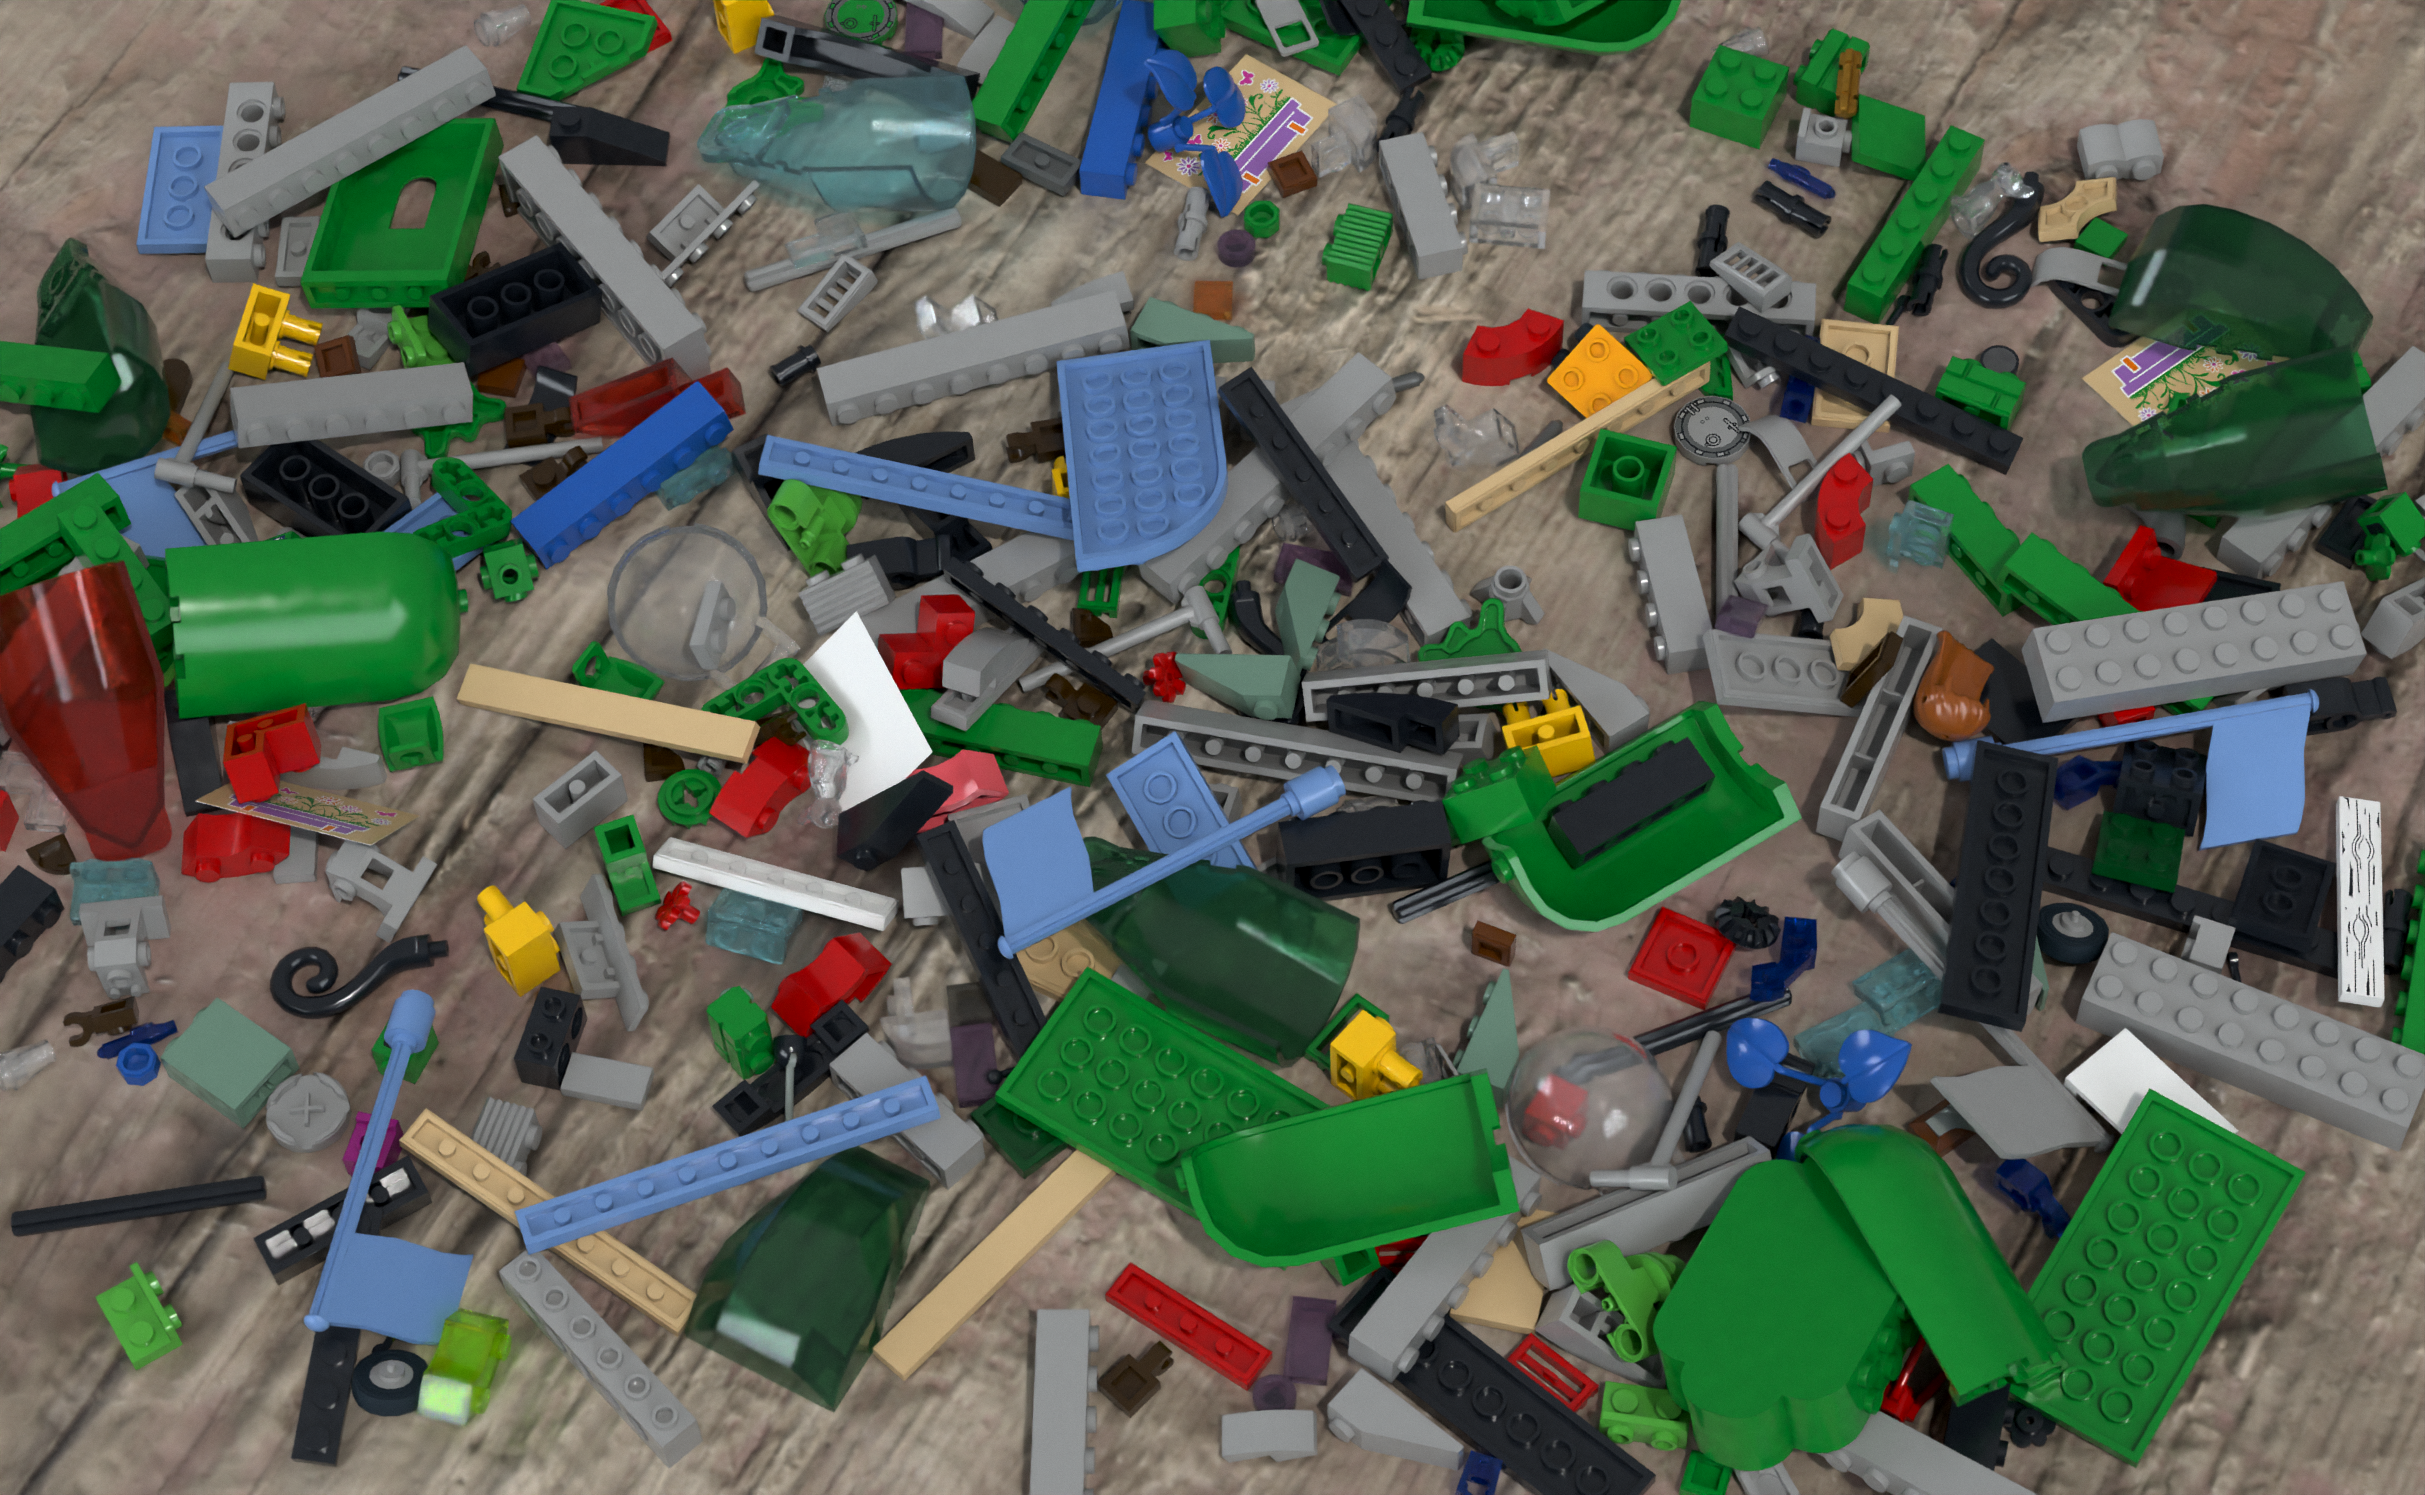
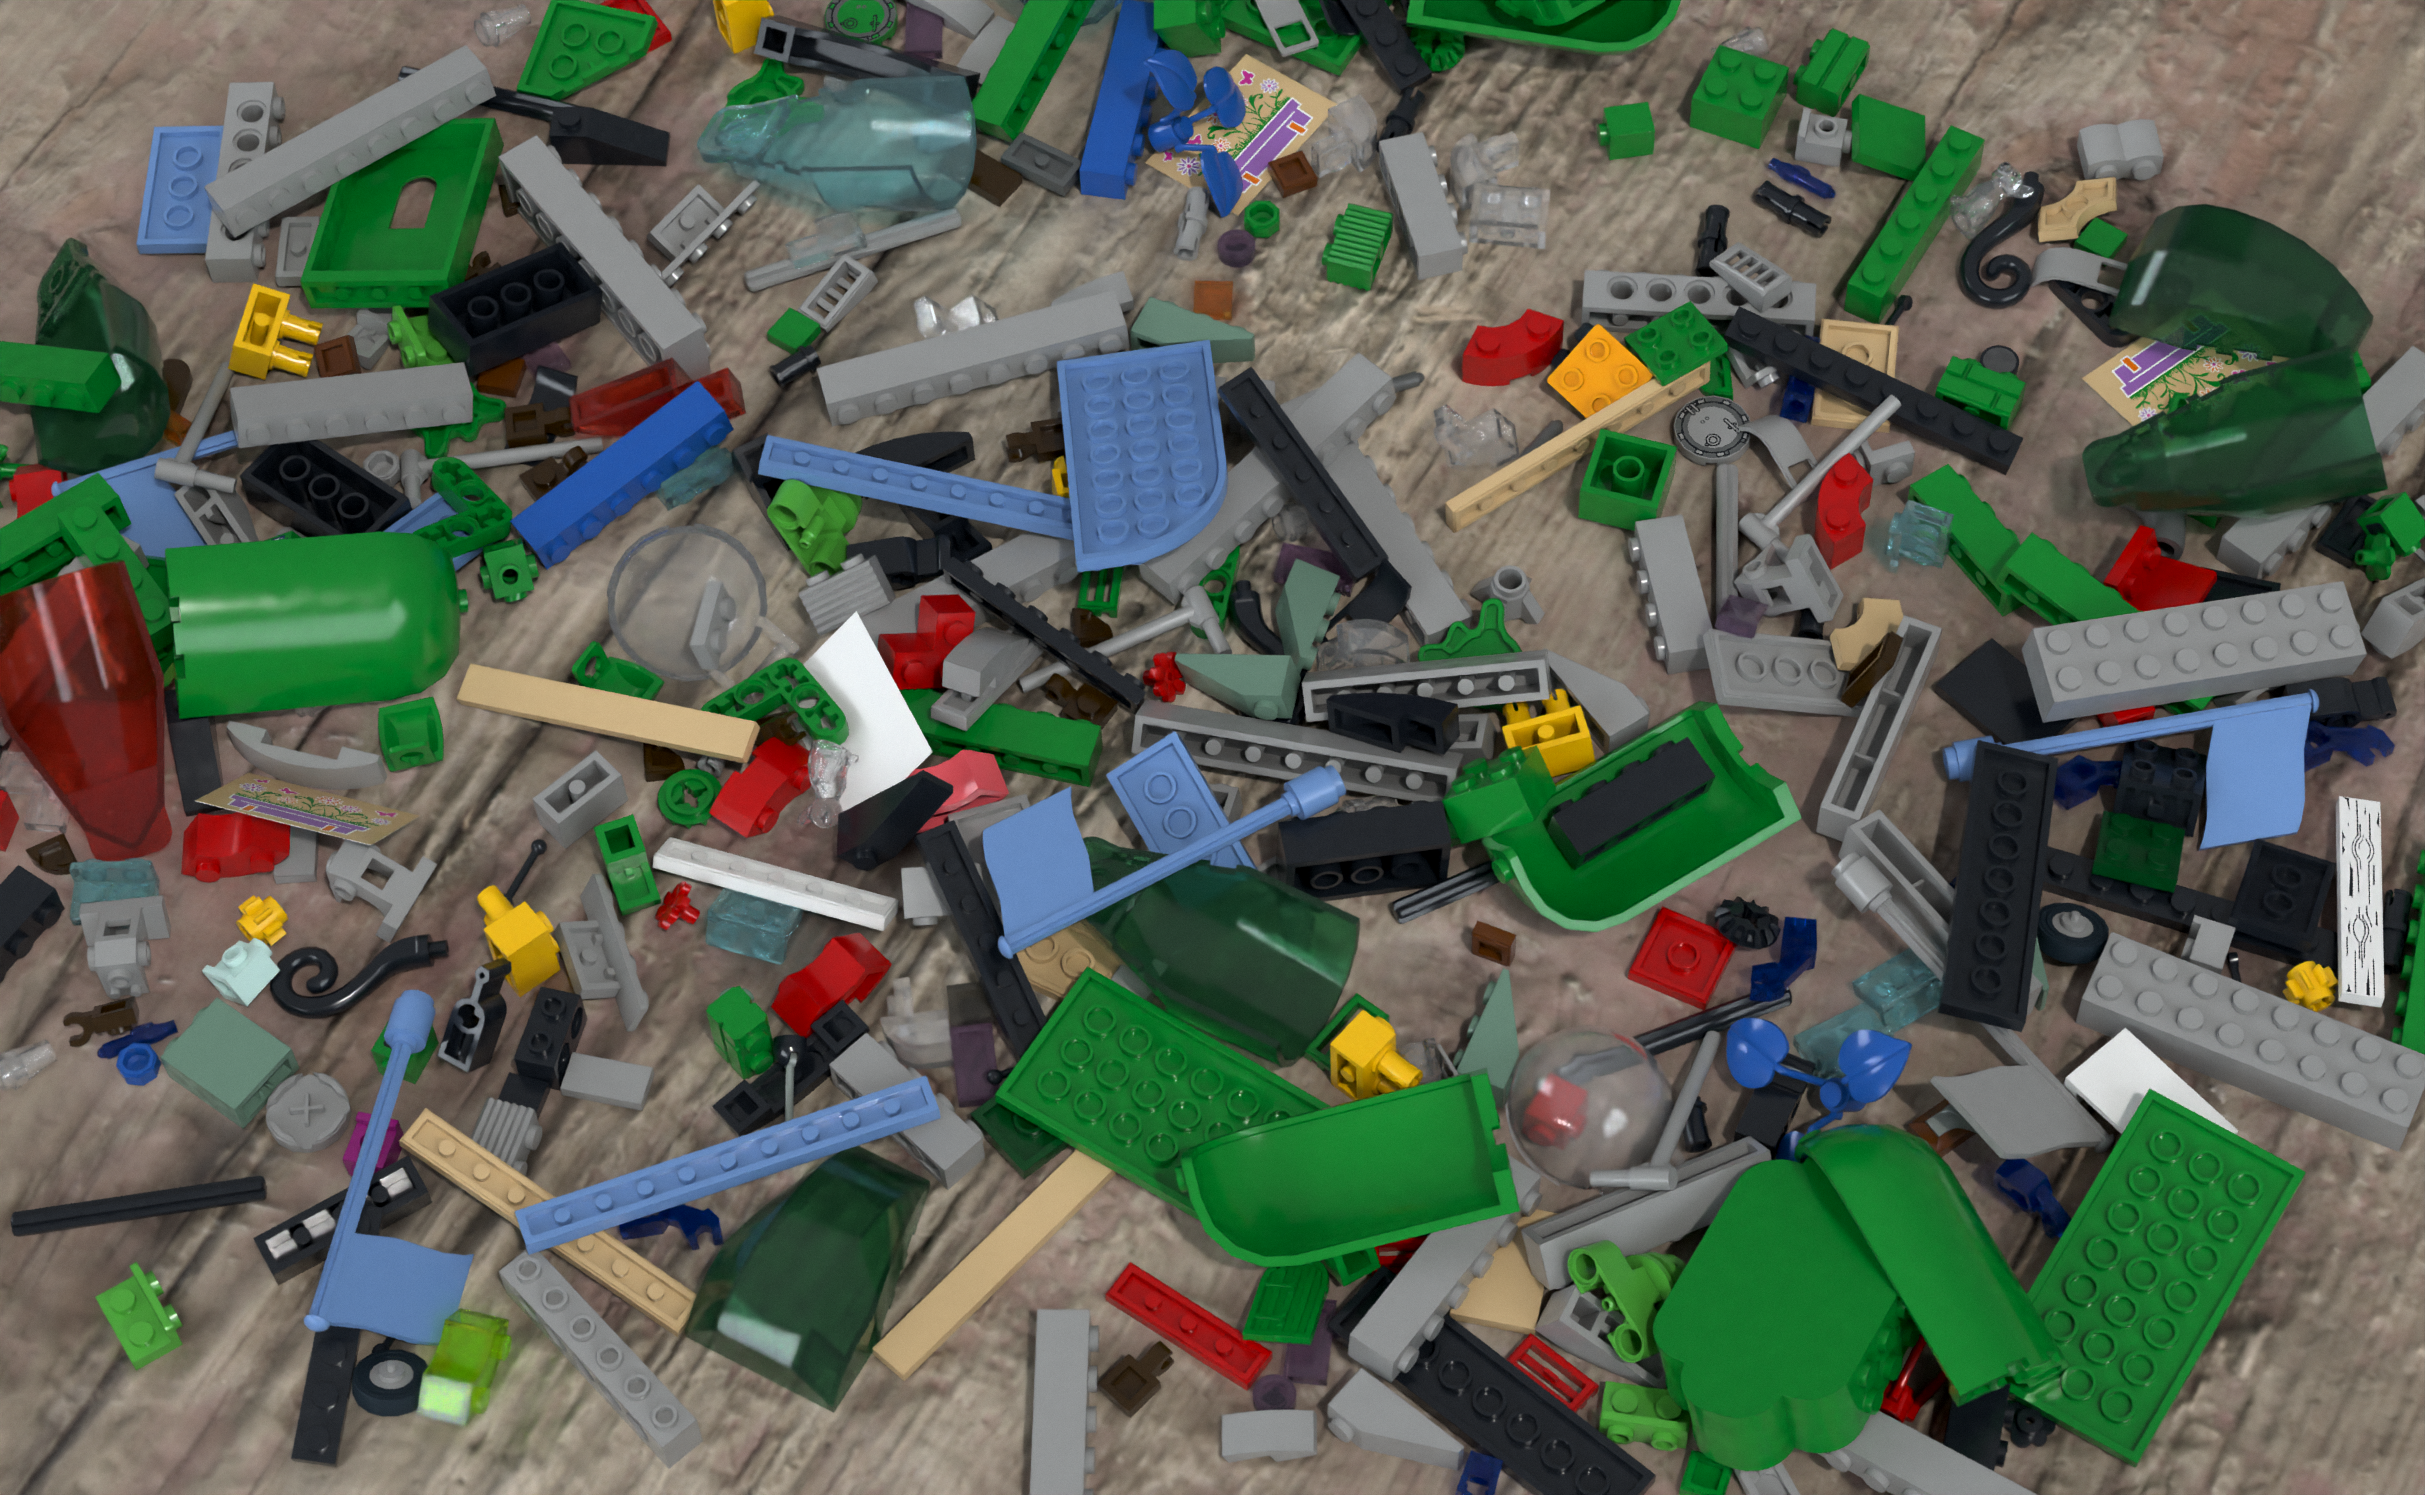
(243, 971): none -> light aqua brick
(262, 920): none -> yellow gear
(266, 748): red brick -> none
(477, 1019): none -> black piece
(525, 1092): none -> black tile
(538, 847): none -> black hinge
(688, 1219): none -> clear blue piece
(793, 330): none -> green tile
(1288, 1304): none -> green window
(1627, 131): none -> green brick
(1848, 84): pearl gold axle -> none
(1927, 280): black pin -> none
(1950, 692): dark orange piece -> none
(2311, 986): none -> yellow gear
(2354, 740): none -> clear blue piece

